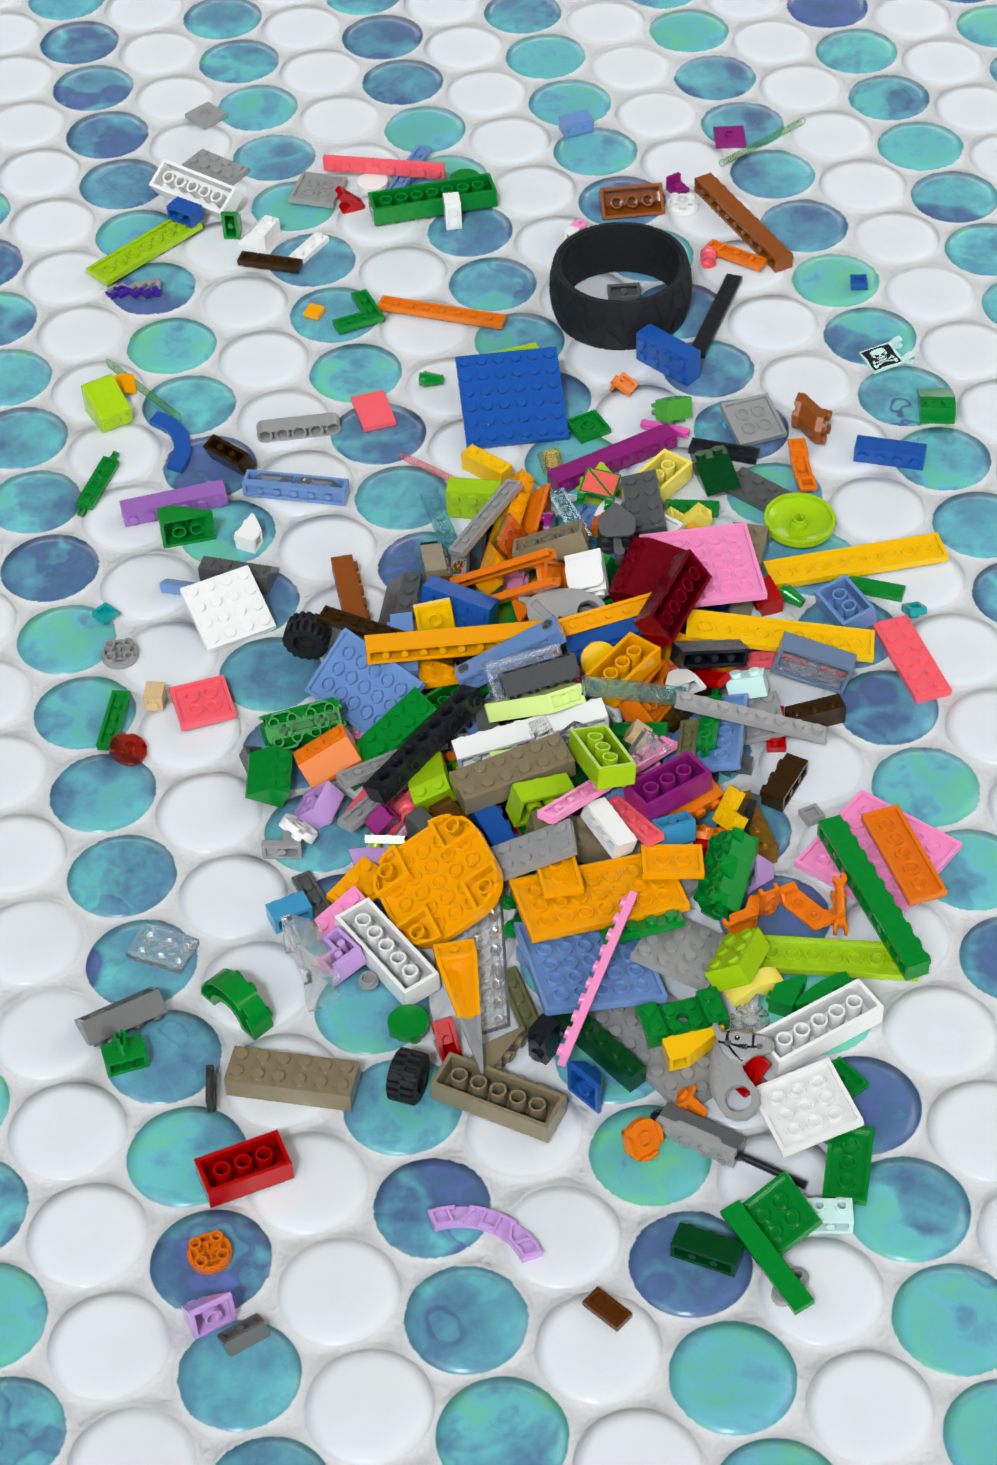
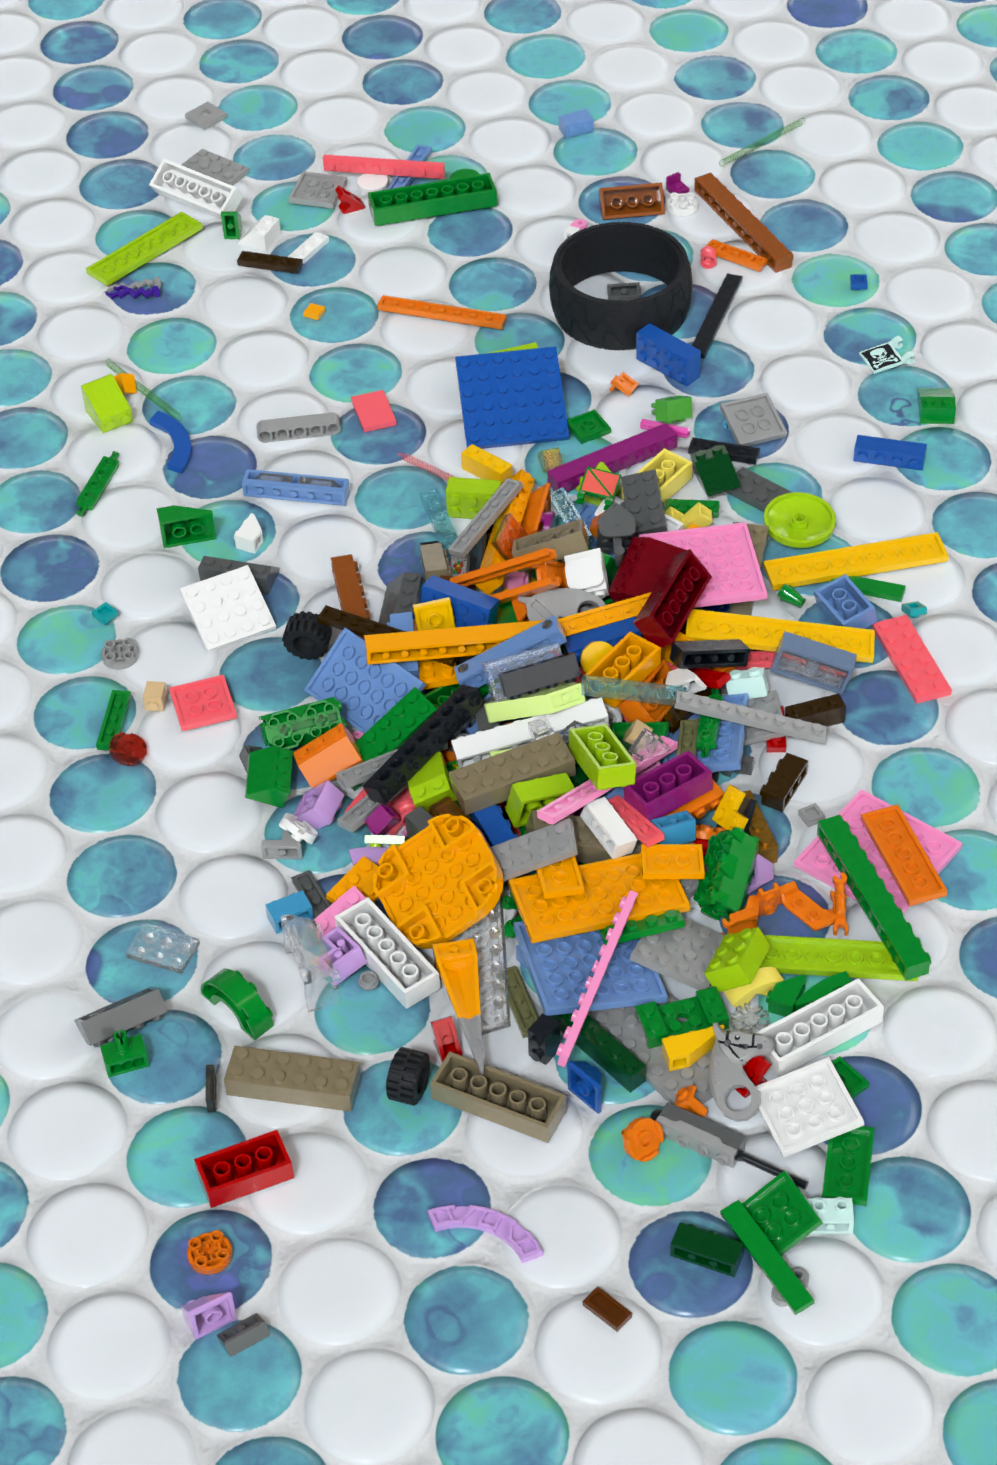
(173, 586): medium blue slope -> none
(185, 212): blue brick -> none
(199, 496): medium lavender brick -> none
(229, 455): dark brown brick -> none
(368, 314): green plate -> none
(408, 1023): green tile -> none
(429, 379): green cone -> none
(452, 211): white brick -> none
(503, 1048): dark tan slope -> none
(729, 137): magenta plate -> none
(774, 600): red slope -> none
(800, 465): orange slope -> none
(811, 419): dark orange brick -> none

